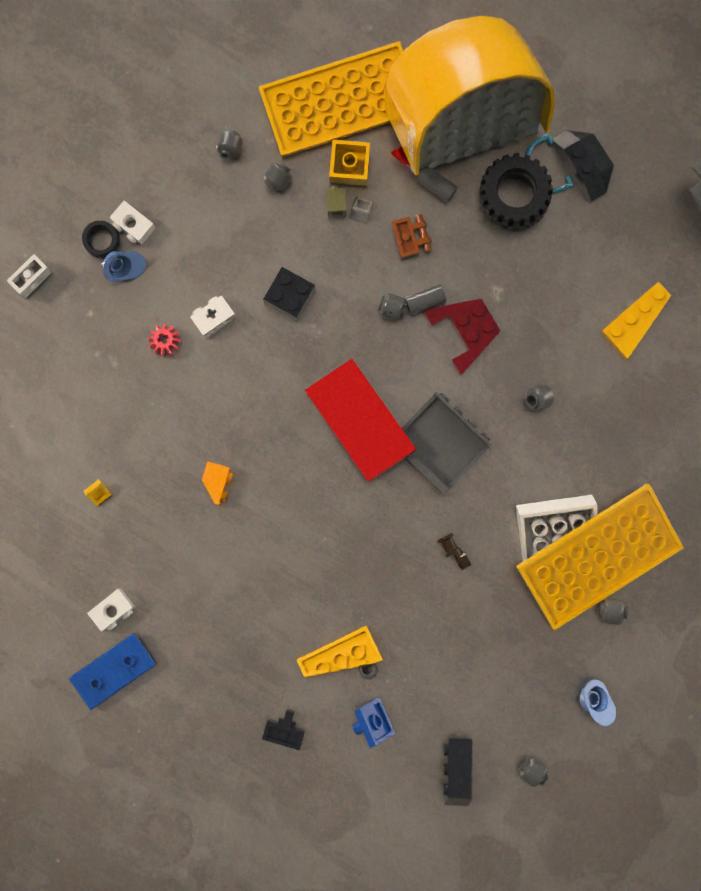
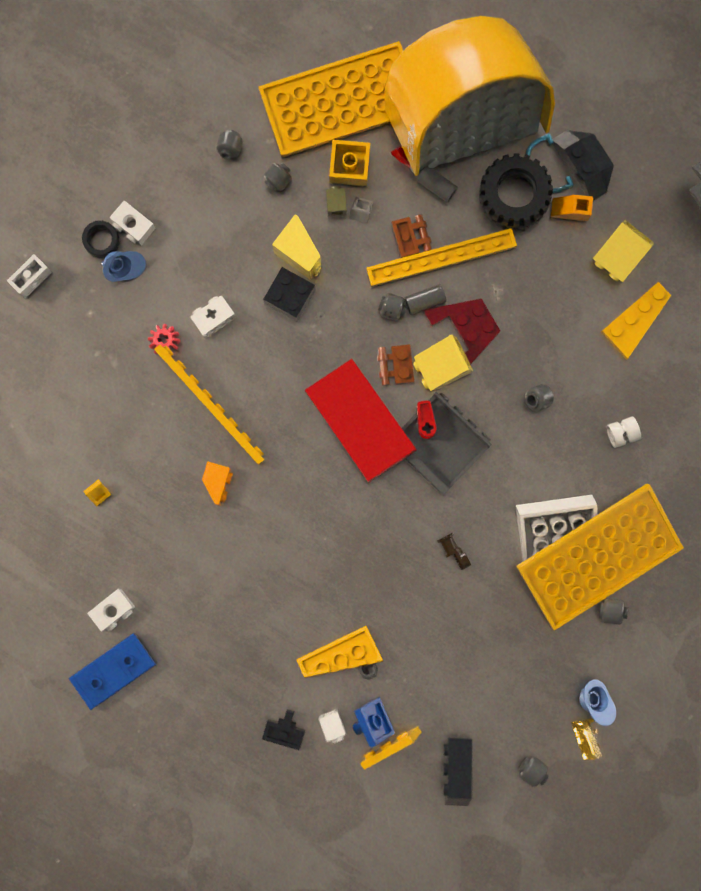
(204, 396): none -> yellow plate
(297, 249): none -> light yellow slope
(332, 726): none -> white brick
(389, 748): none -> yellow wing
(402, 365): none -> dark orange plate
(425, 417): none -> red piece
(441, 257): none -> yellow plate
(442, 363): none -> light yellow slope
(572, 207): none -> light orange slope
(587, 739): none -> clear yellow plate
(622, 432): none -> white wheel
(623, 251): none -> light yellow slope

